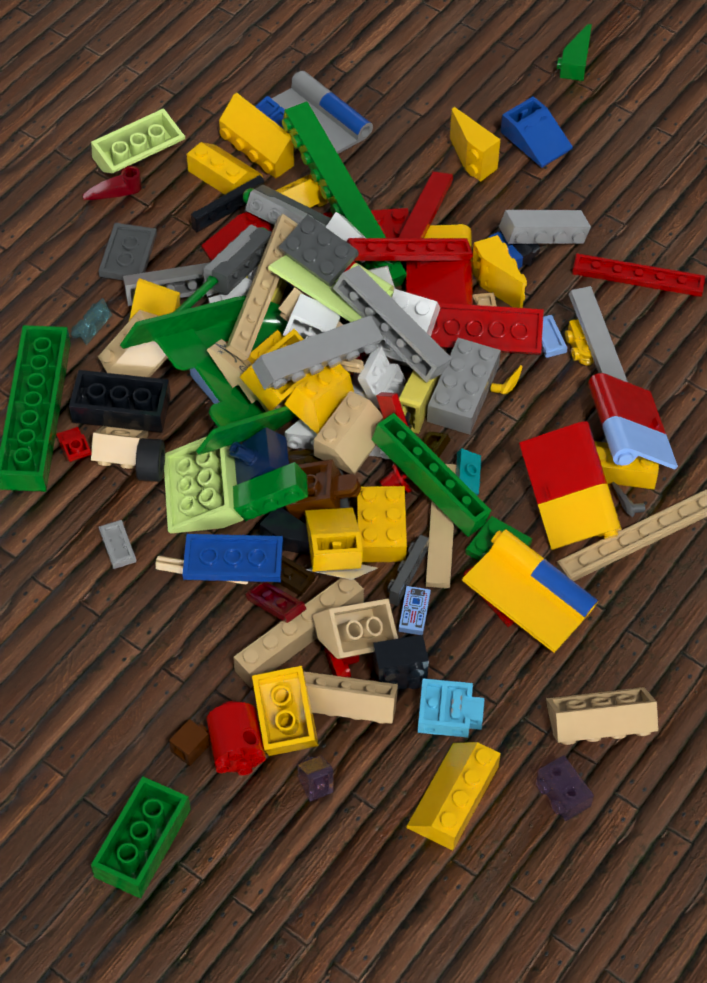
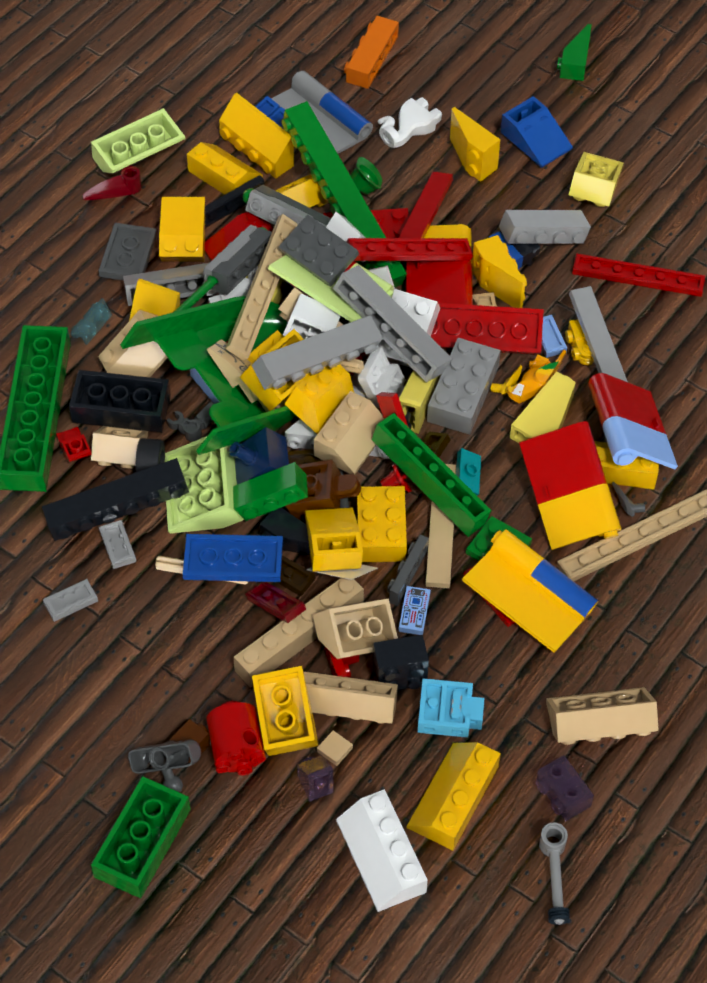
(70, 600): none -> light grey plate
(115, 499): none -> black brick
(165, 758): none -> dark grey piece
(182, 229): none -> yellow slope
(193, 427): none -> dark grey bar
(334, 748): none -> tan tile
(366, 176): none -> green piece
(371, 52): none -> orange brick
(382, 851): none -> white slope
(413, 120): none -> white hips
(535, 378): none -> light orange animal
(546, 410): none -> light yellow slope
(558, 914): none -> light grey piece
(595, 179): none -> light yellow slope

